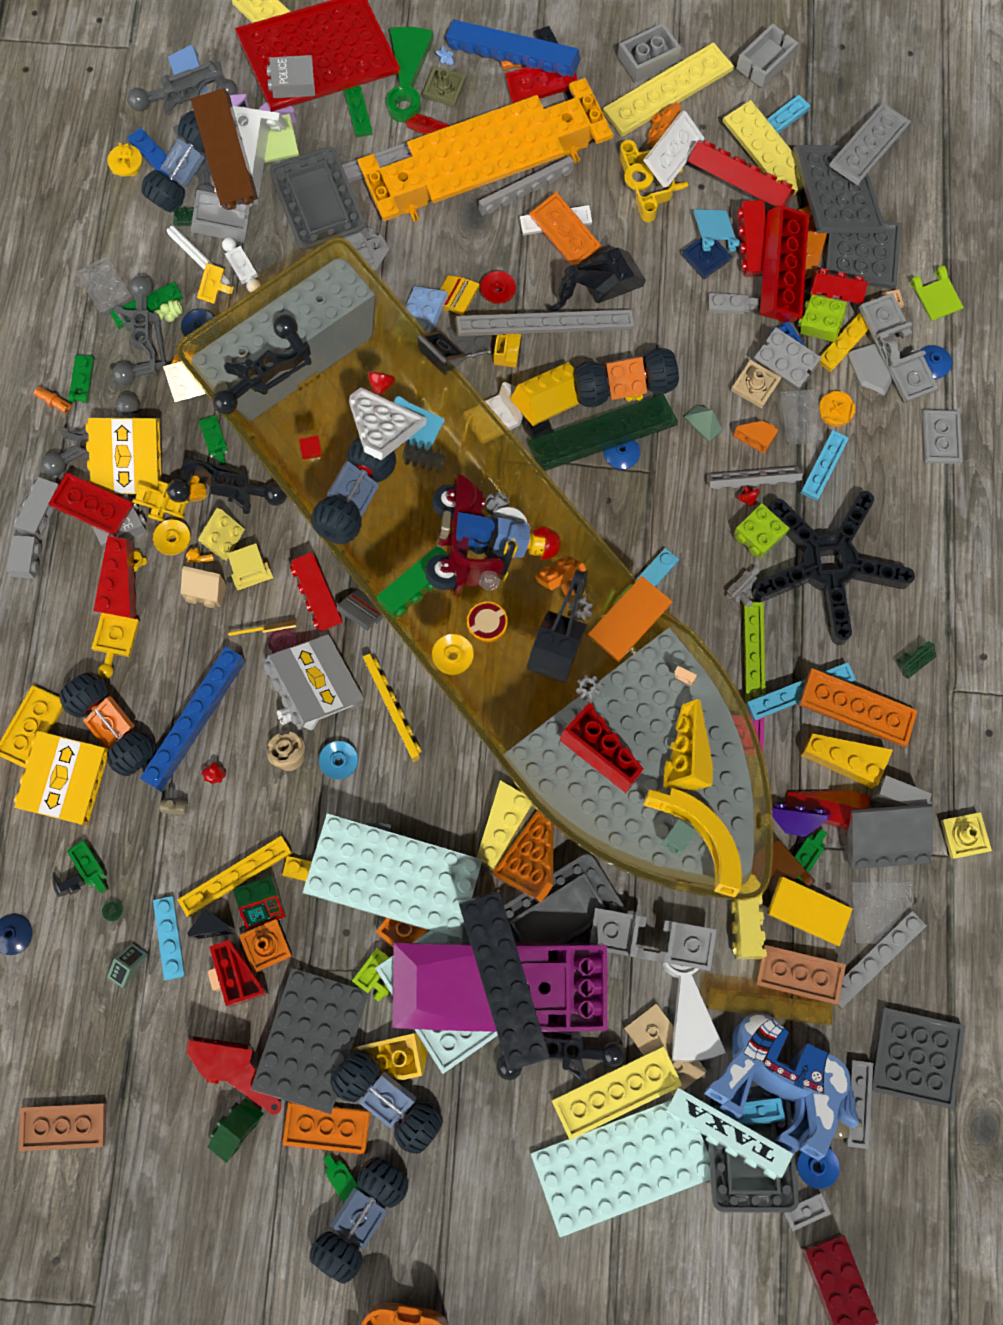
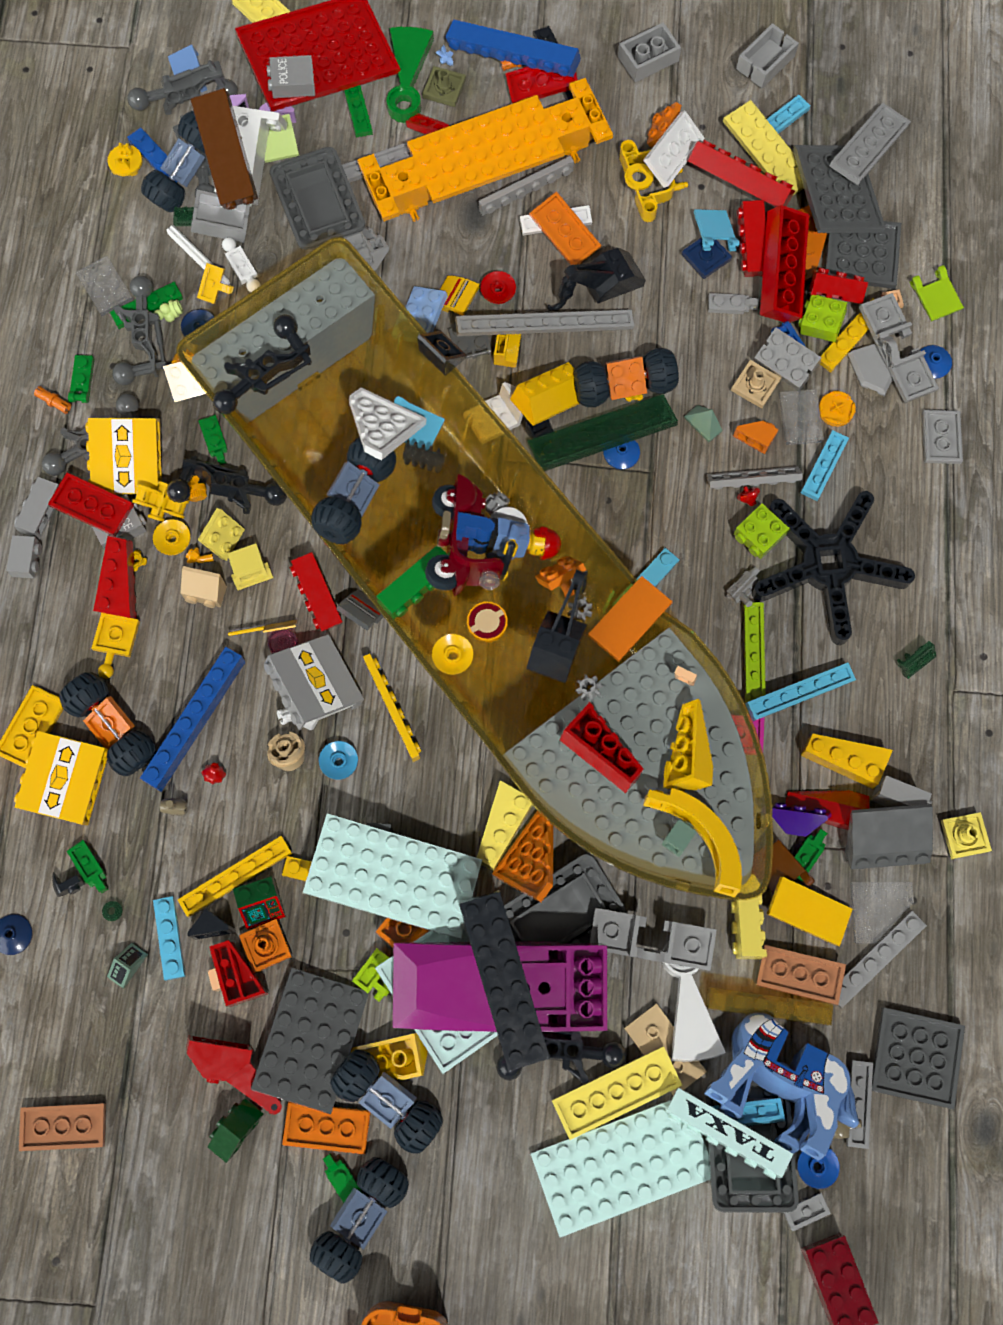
(310, 447): red tile -> none
(380, 382): red brick -> none
(667, 88): light yellow plate -> none
(858, 707): orange plate -> none

